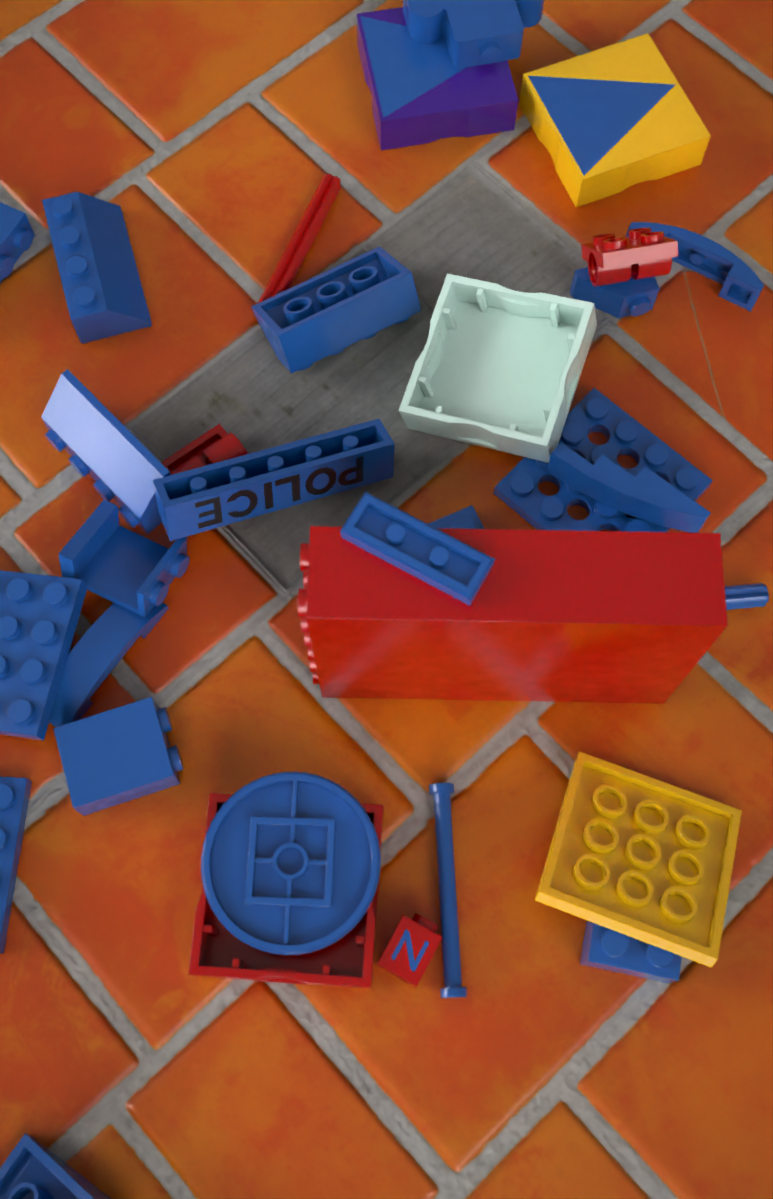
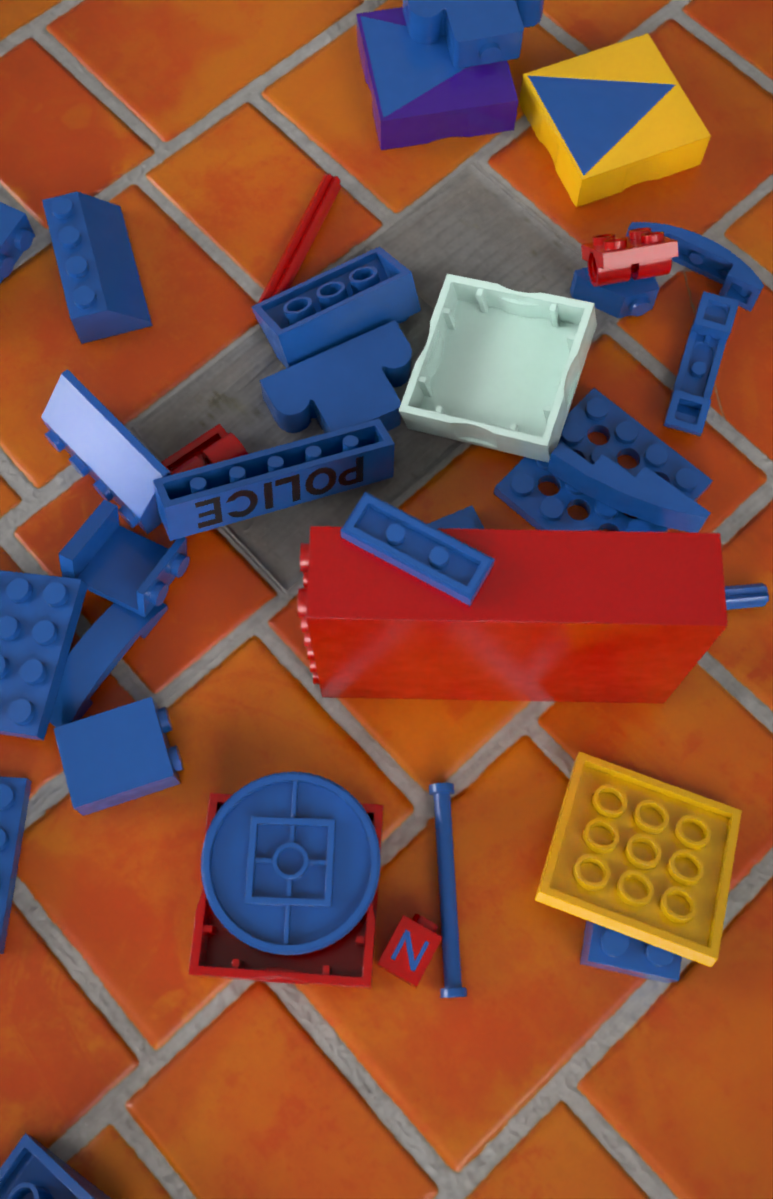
(343, 384): none -> blue brick
(700, 363): none -> blue slope

